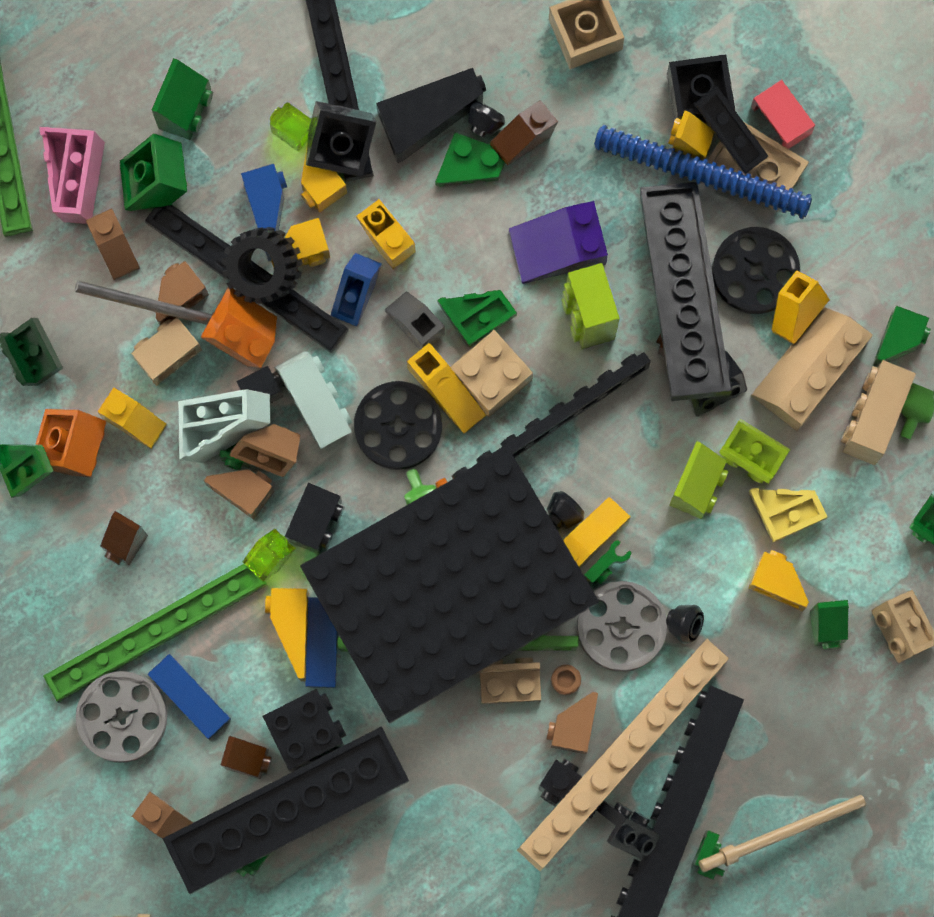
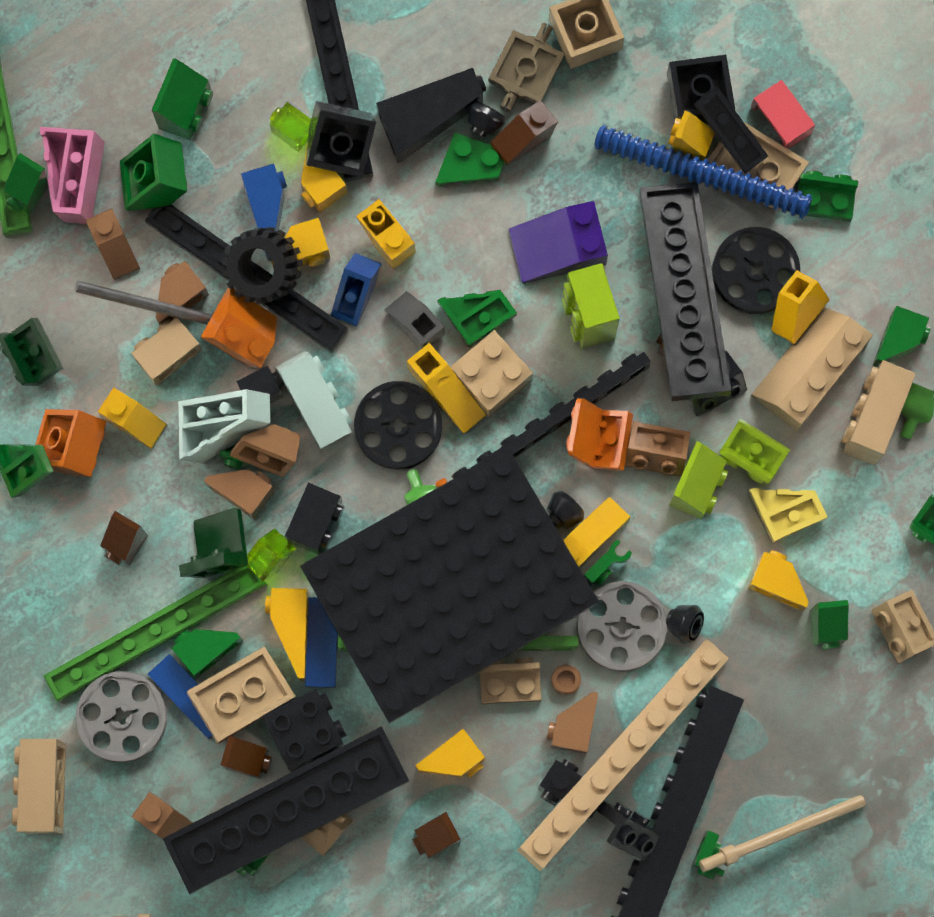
(25, 184): none -> green slope
(40, 786): none -> tan brick
(204, 648): none -> green slope
(218, 544): none -> dark green bracket
(240, 695): none -> tan plate
(326, 836): none -> tan bracket
(436, 836): none -> reddish brown slope
(454, 758): none -> yellow slope
(526, 67): none -> dark tan plate
(599, 436): none -> orange bracket
(657, 448): none -> medium nougat bracket
(830, 196): none -> green bracket

